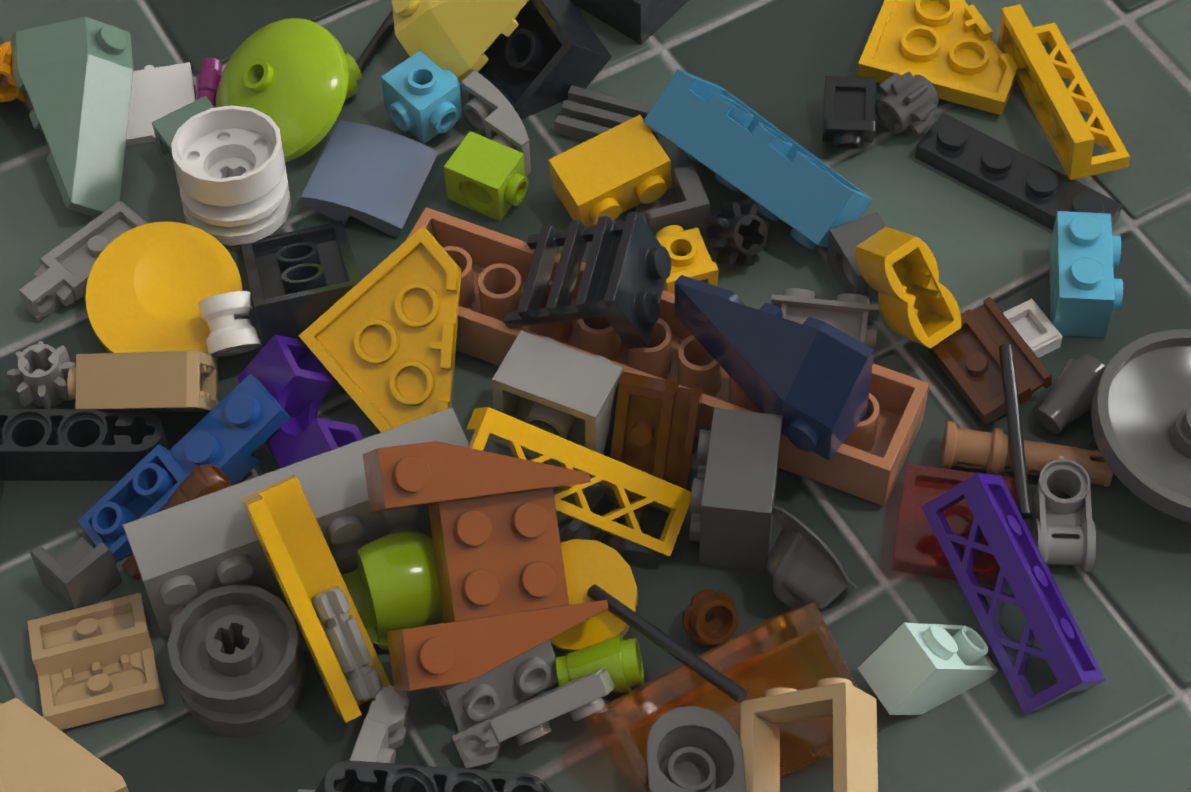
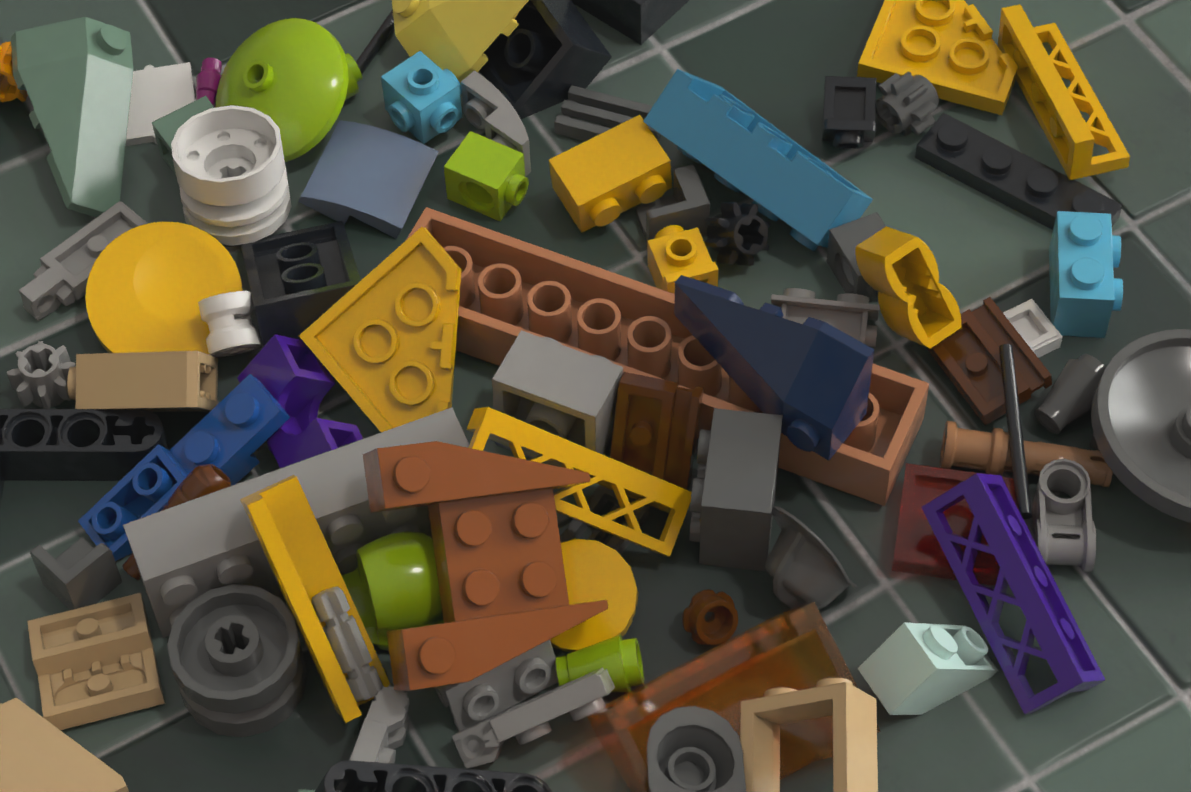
(619, 279): black plate -> none
(669, 645): black axle -> none

